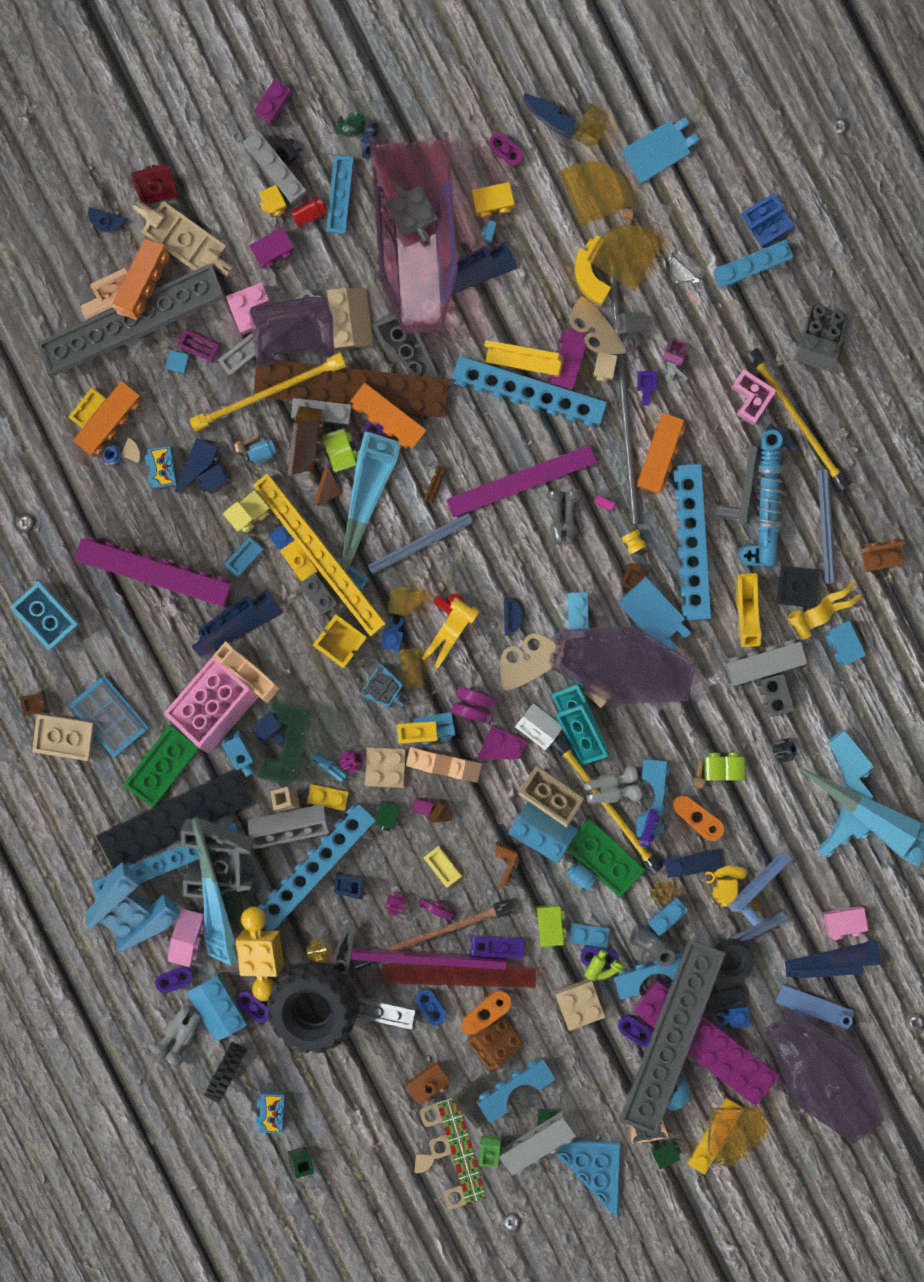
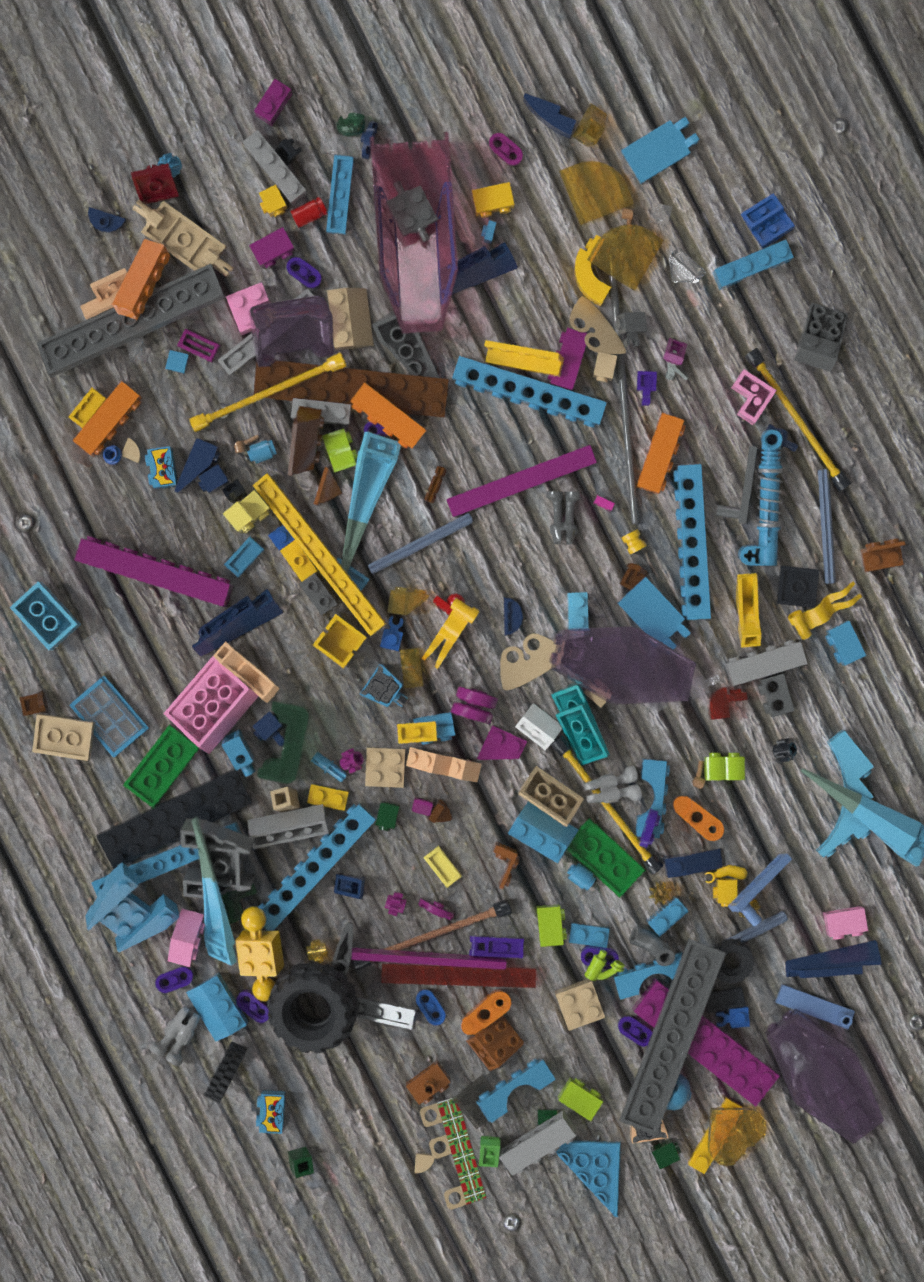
(174, 163): none -> dark azure gear
(234, 490): none -> black tile
(304, 273): none -> dark purple plate
(580, 1099): none -> lime brick
(718, 702): none -> clear red brick

